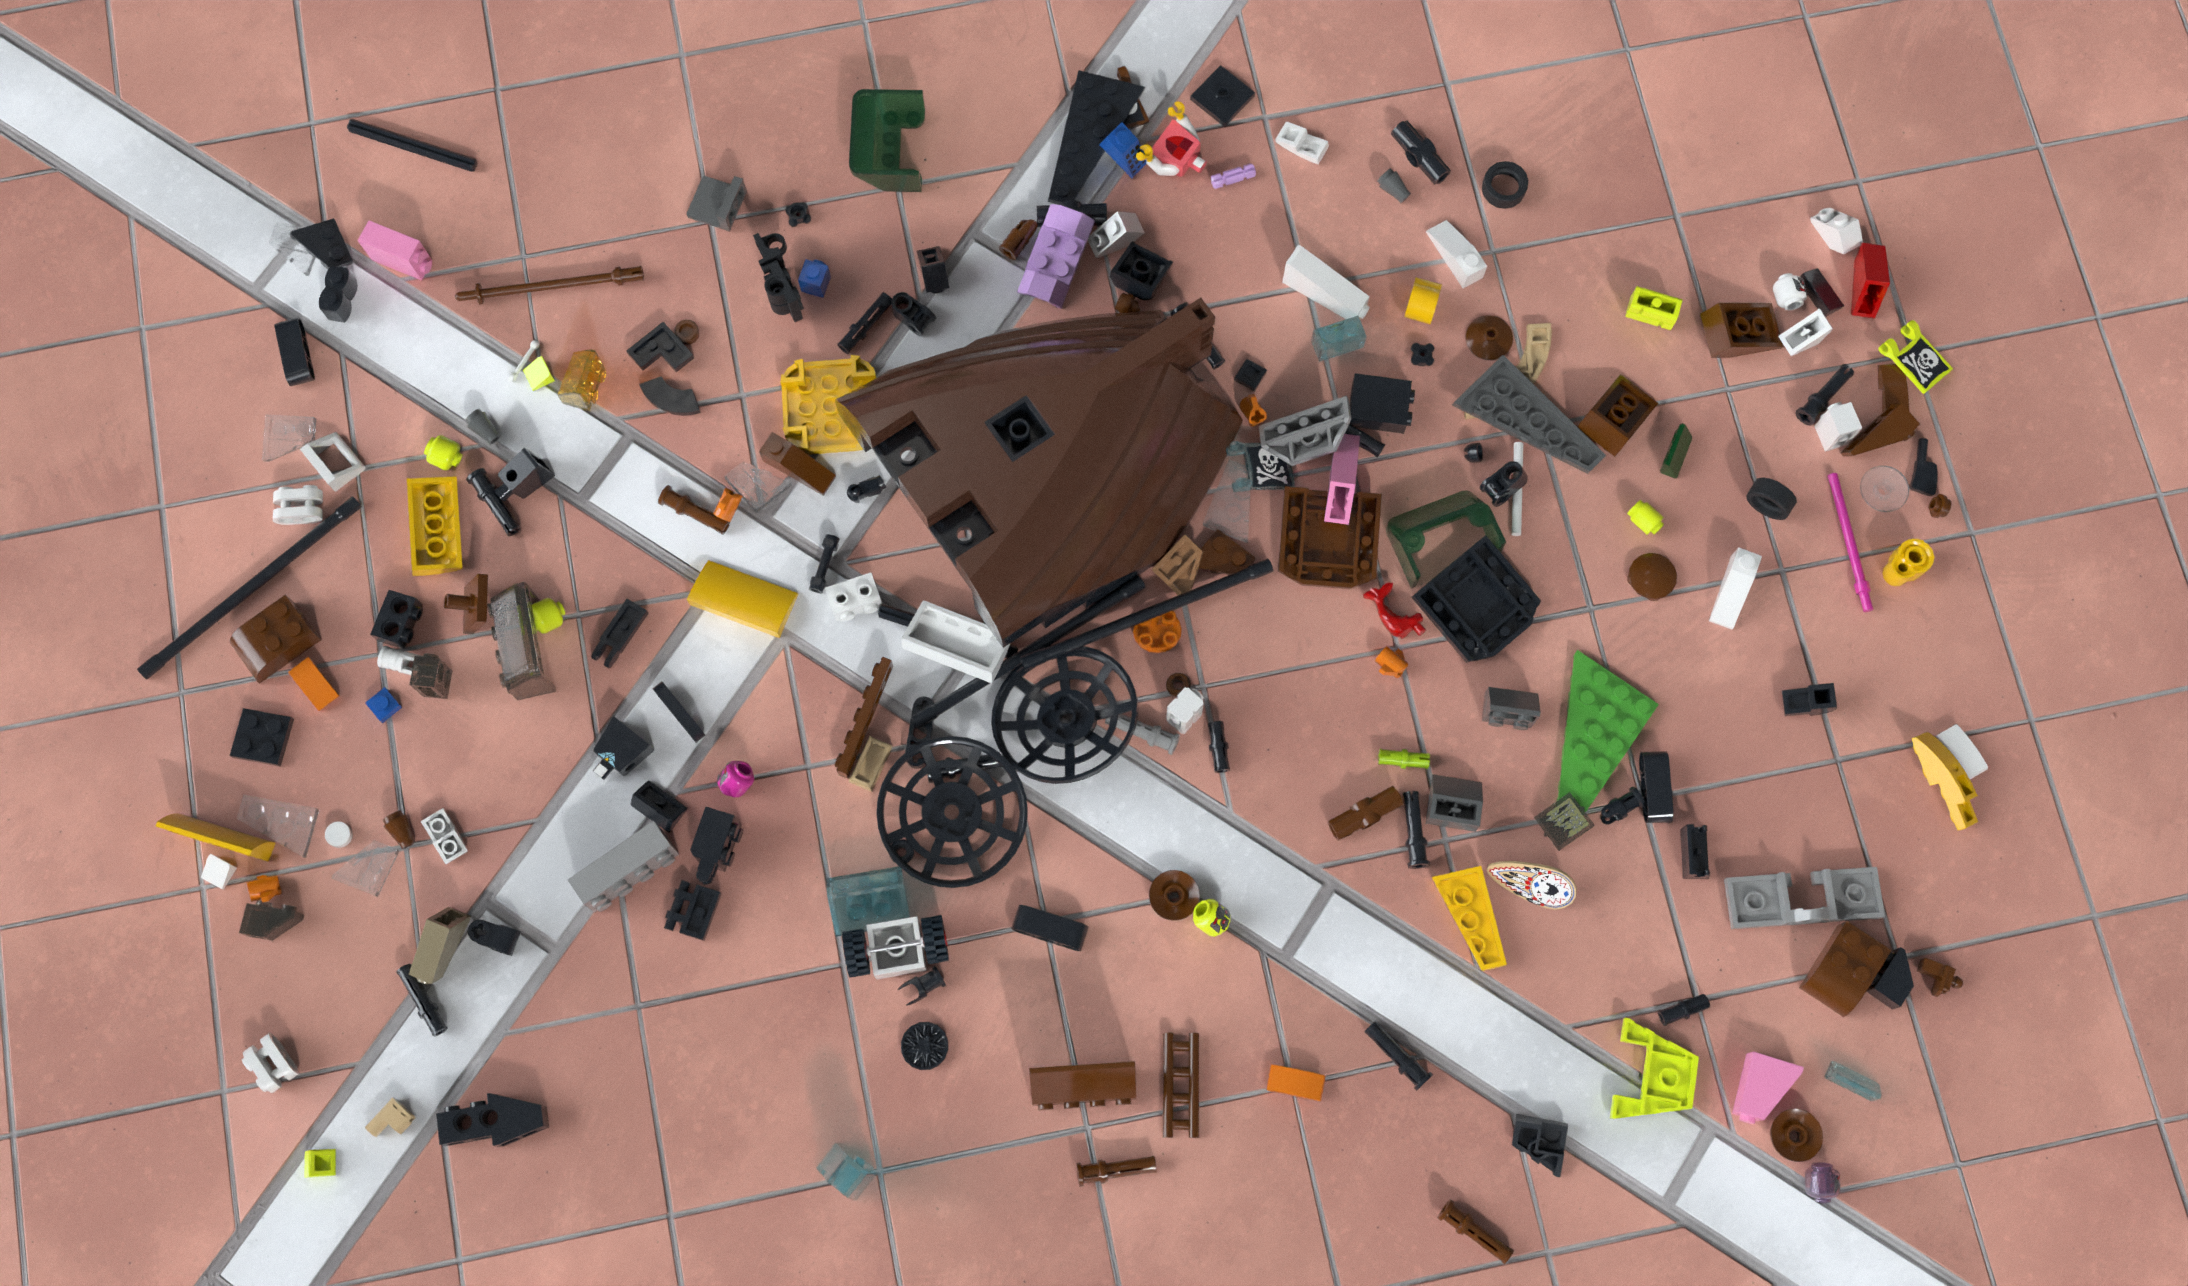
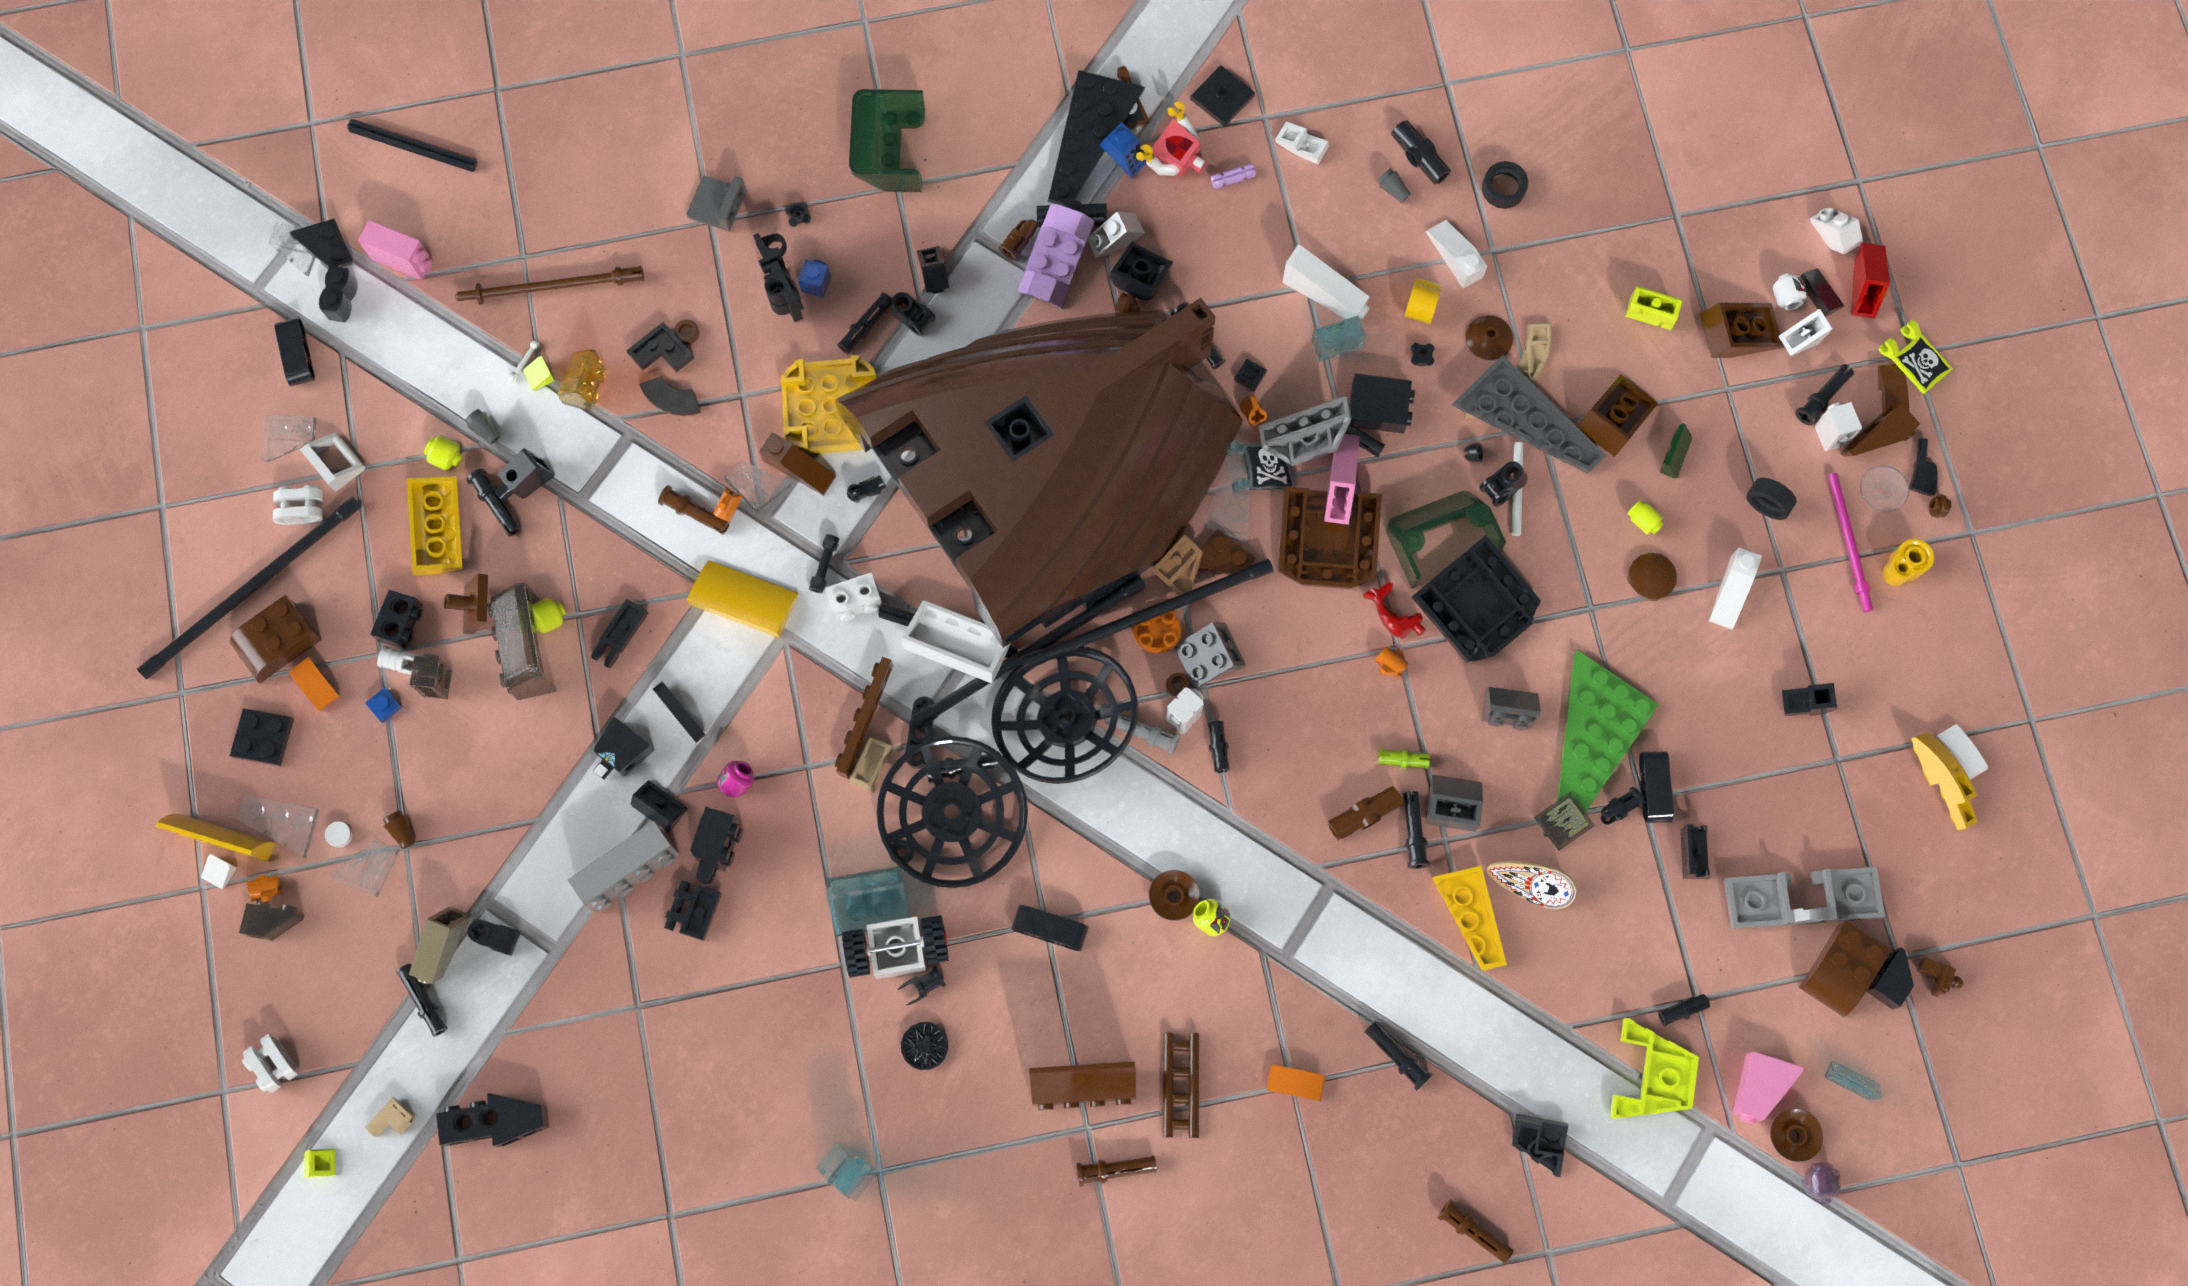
(444, 836): white slope -> none
(1209, 654): none -> bracket

